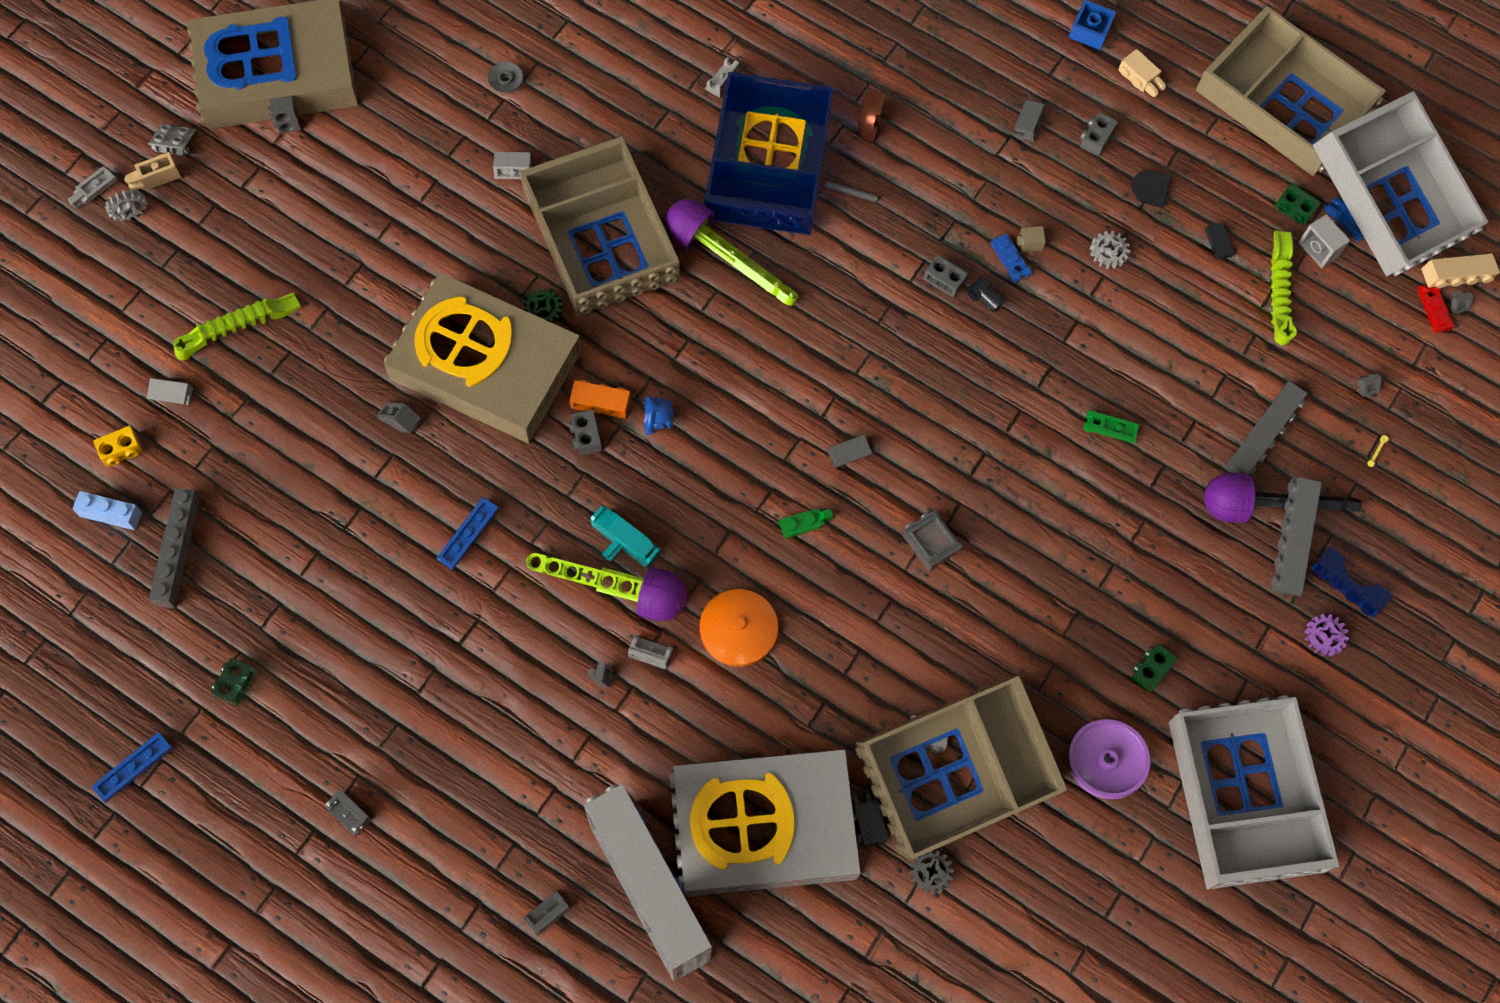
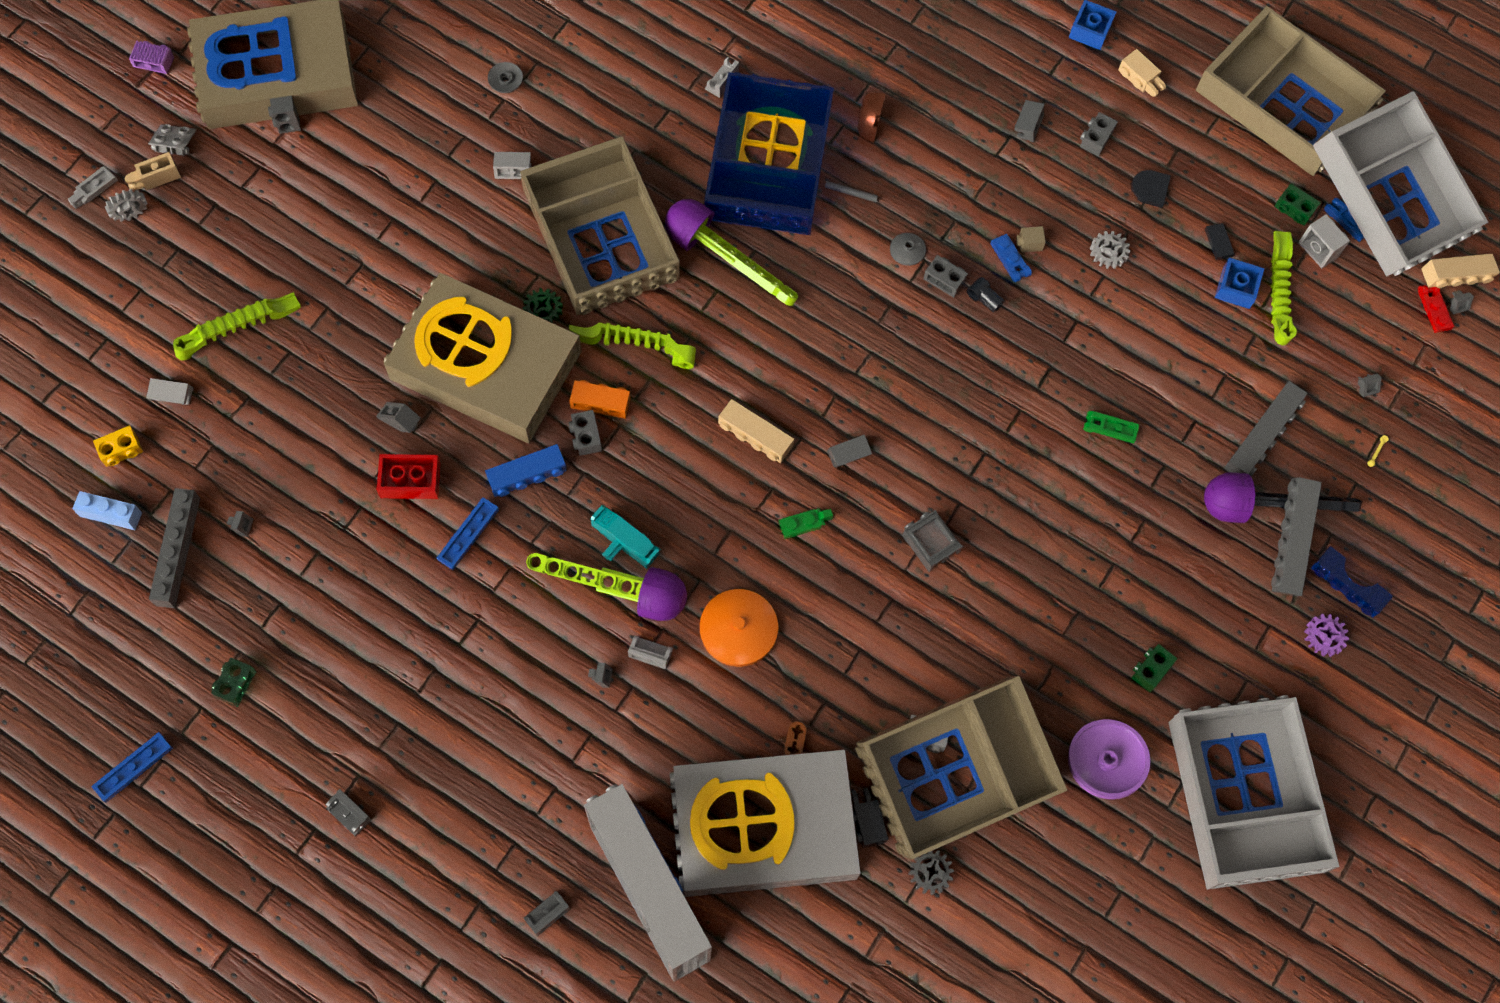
(151, 57): none -> medium lavender brick
(240, 523): none -> dark grey tile
(408, 476): none -> red brick
(526, 470): none -> blue brick
(658, 414): blue helmet -> none
(682, 355): none -> lime piece
(755, 431): none -> tan brick
(790, 738): none -> dark orange beam
(906, 255): none -> dark grey dish
(1239, 283): none -> blue brick

